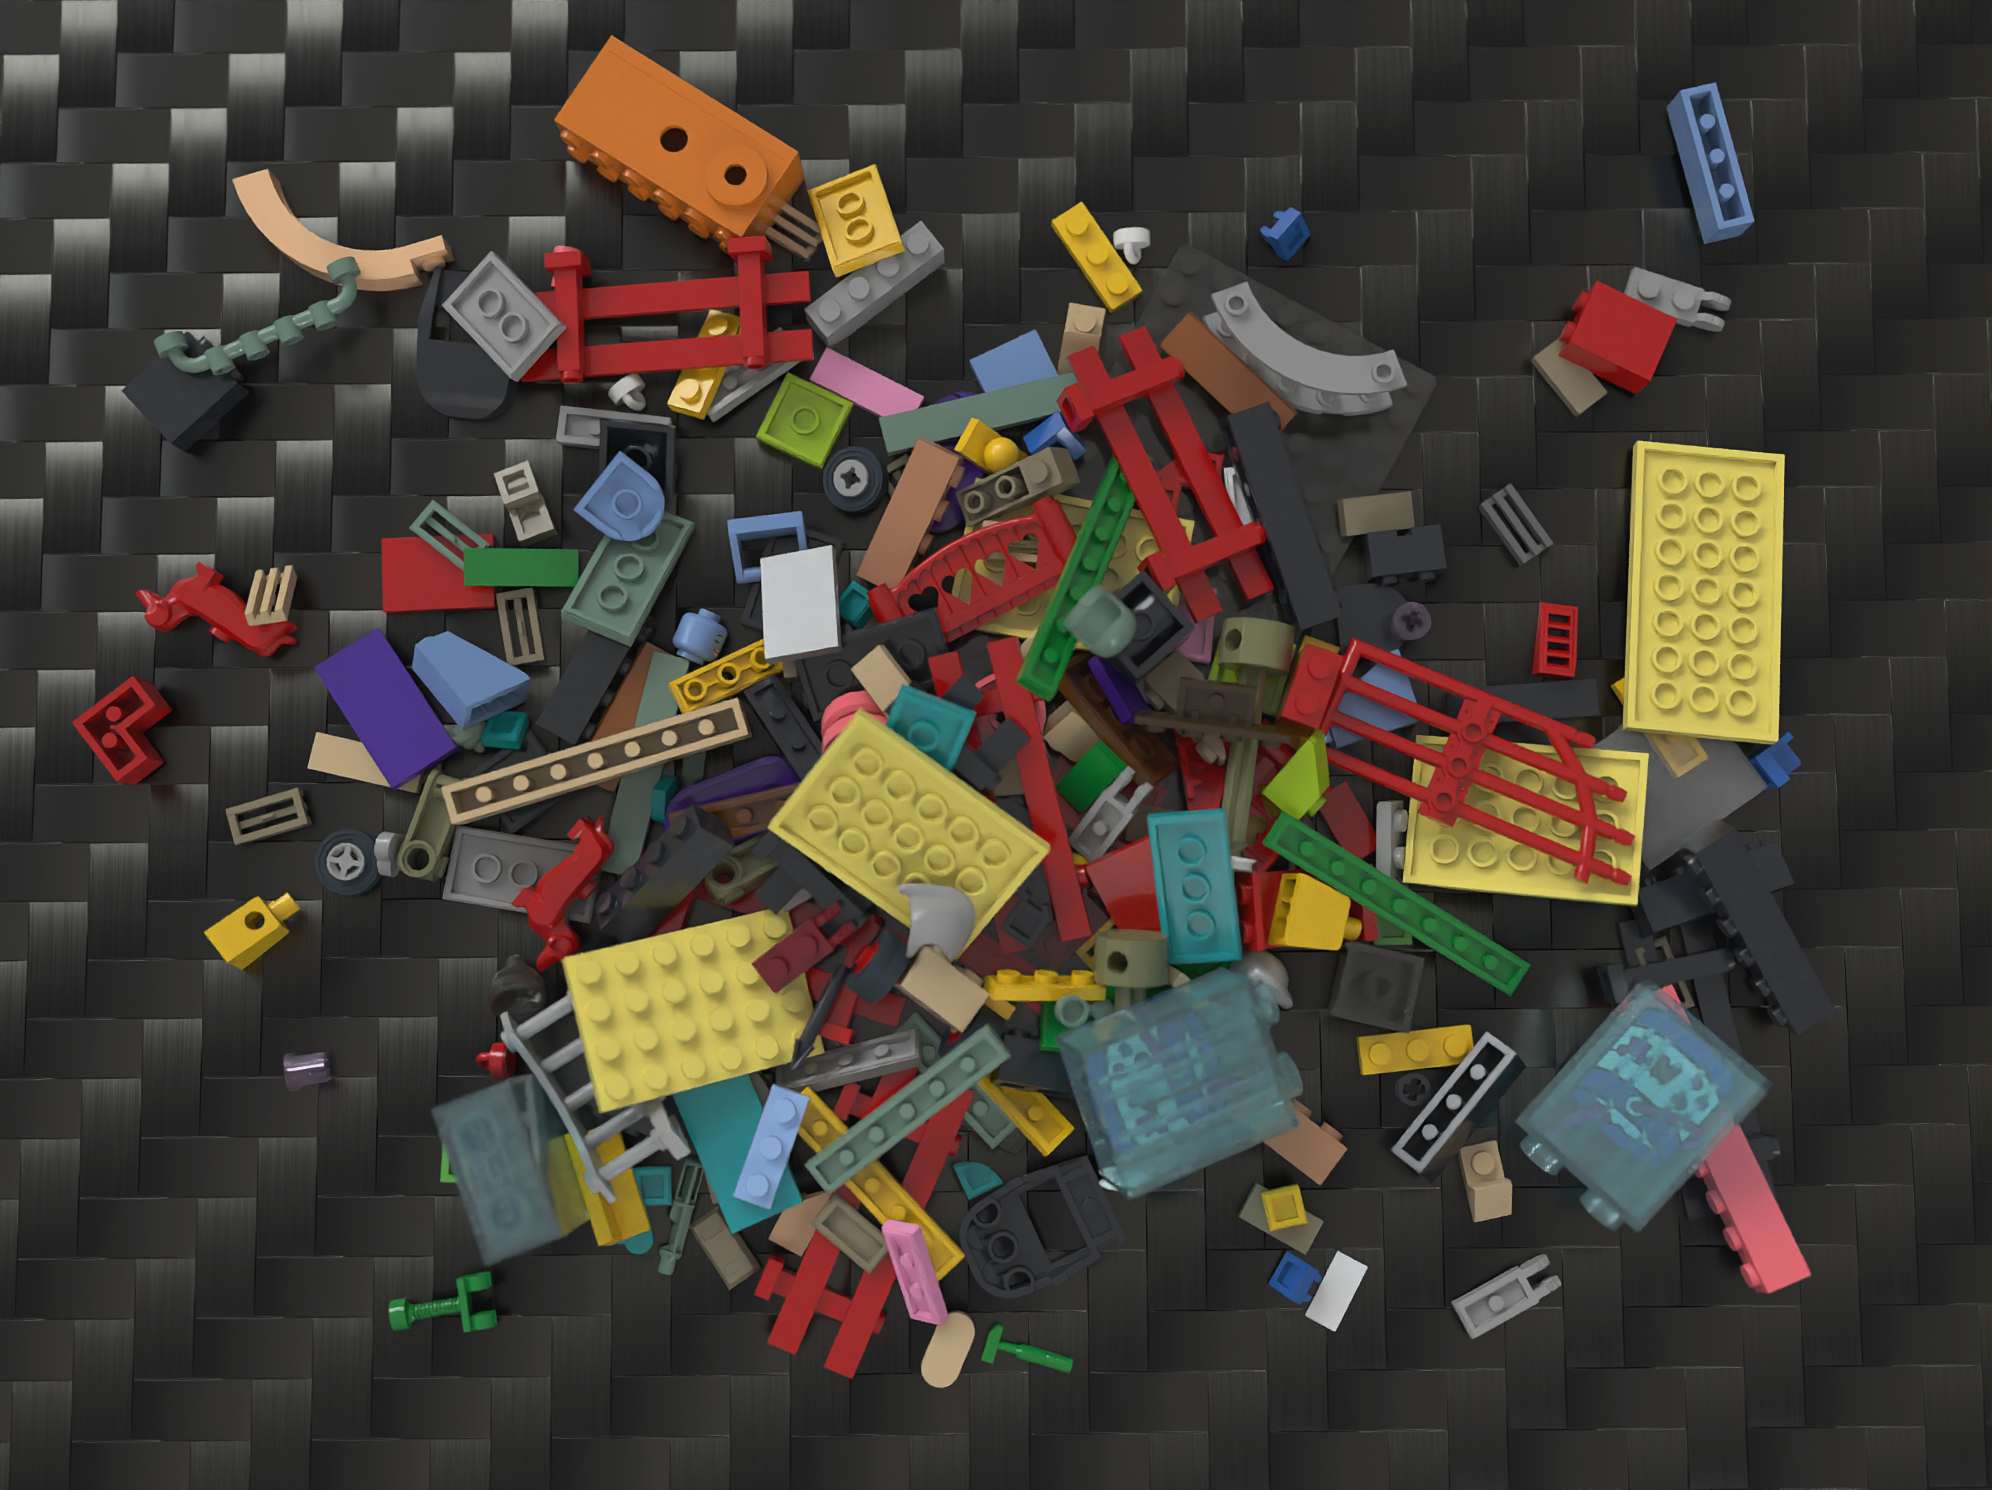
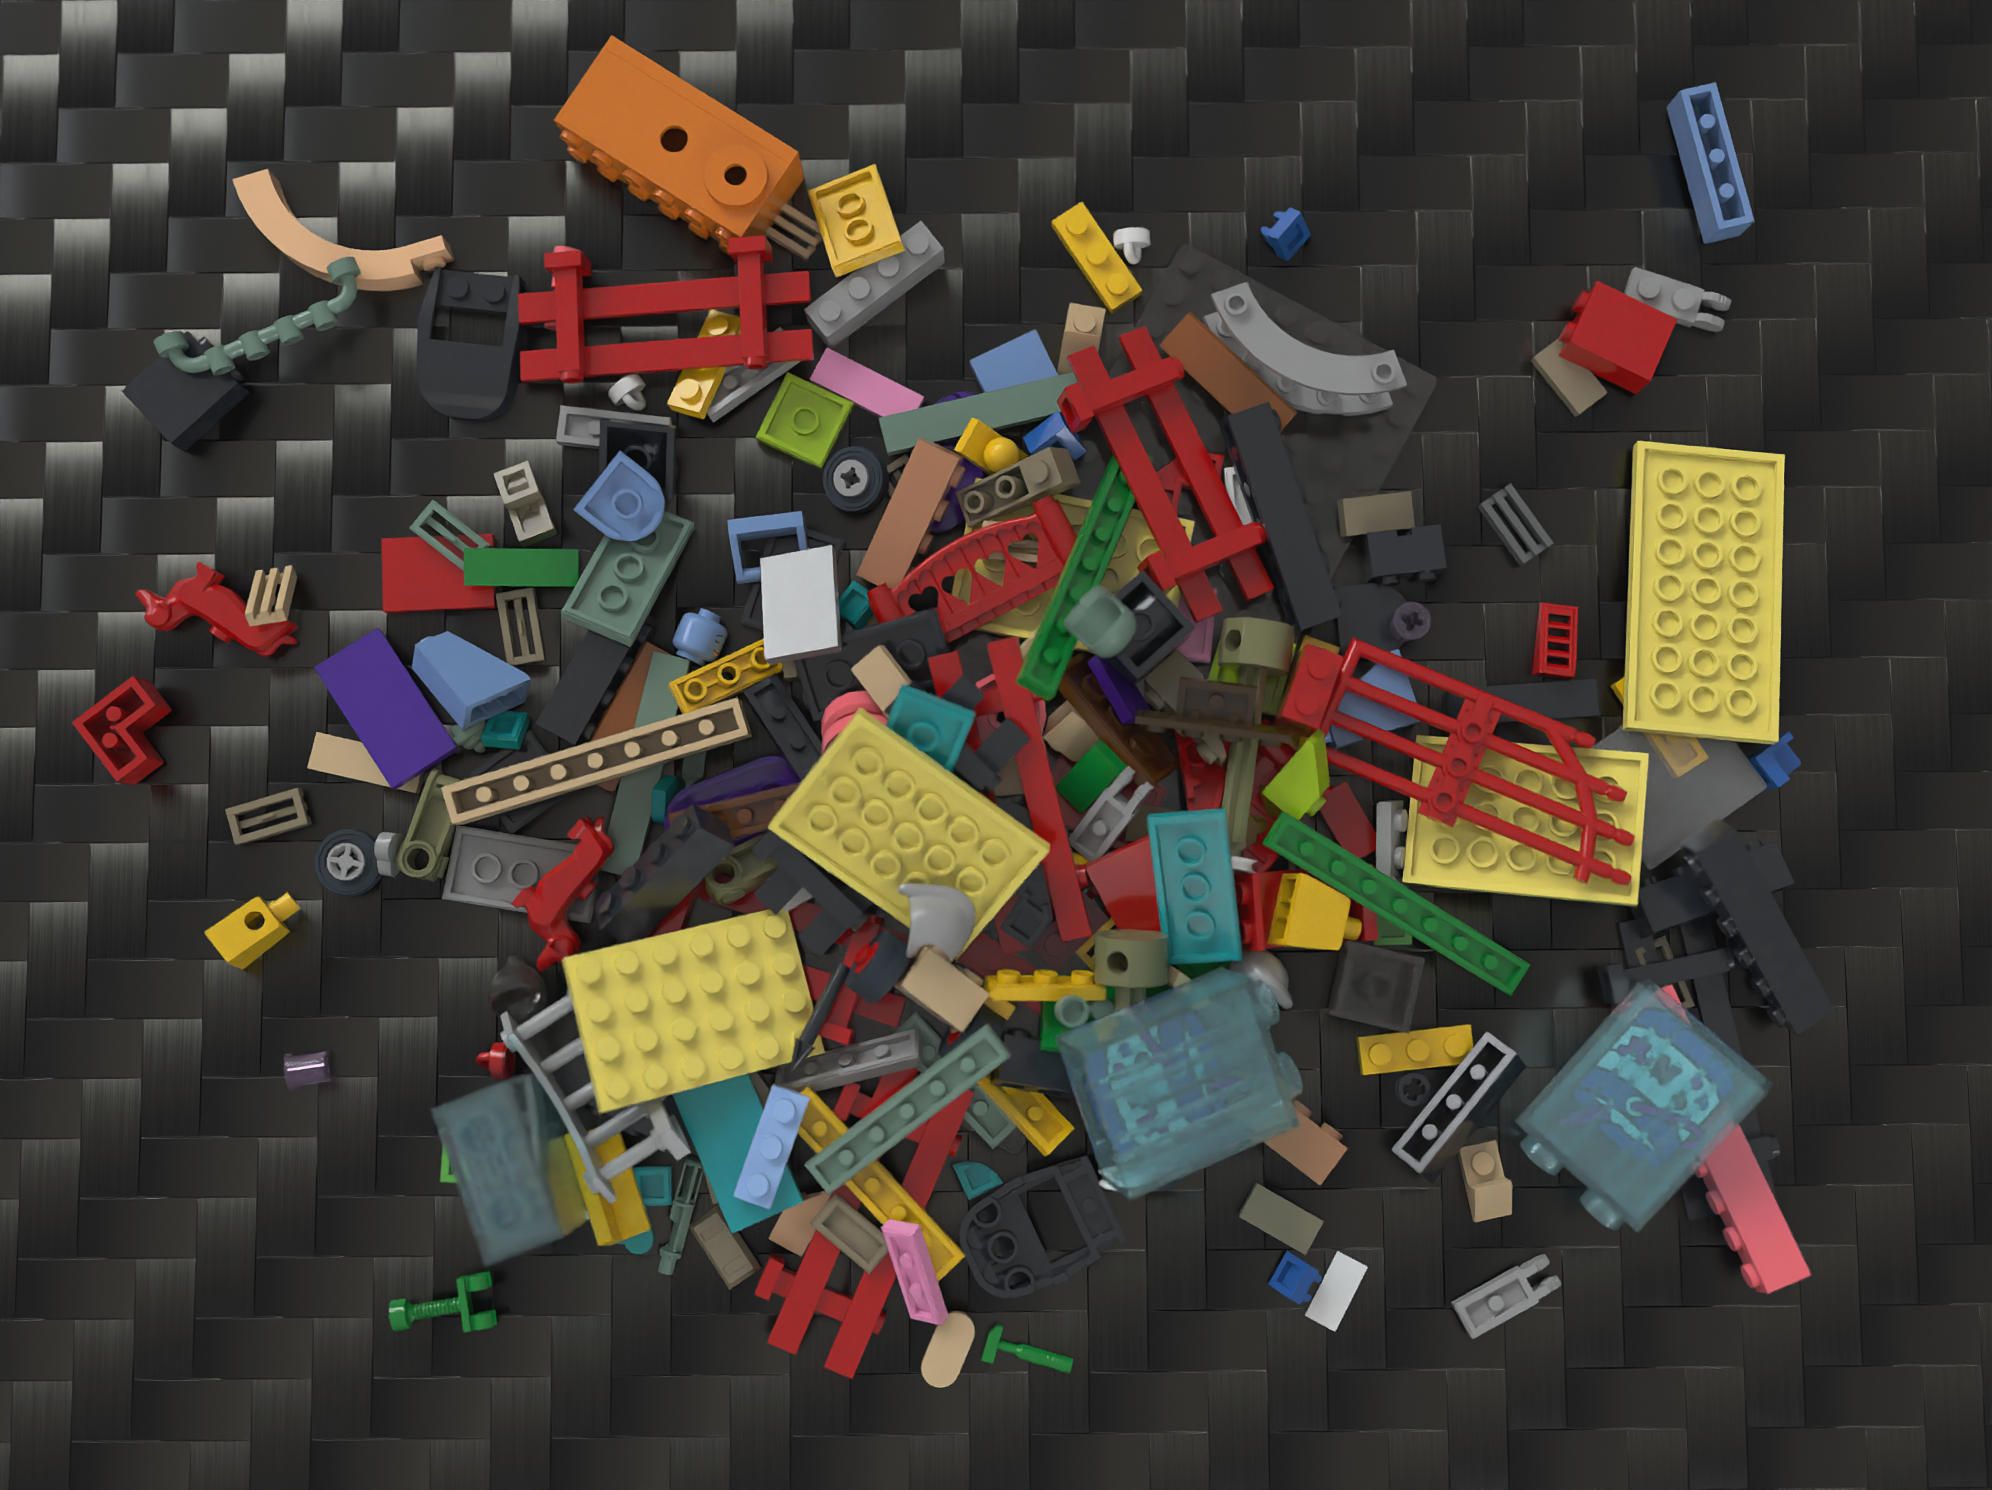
(504, 316): light grey tile -> none
(800, 949): dark red hinge -> none
(1283, 1207): yellow tile -> none

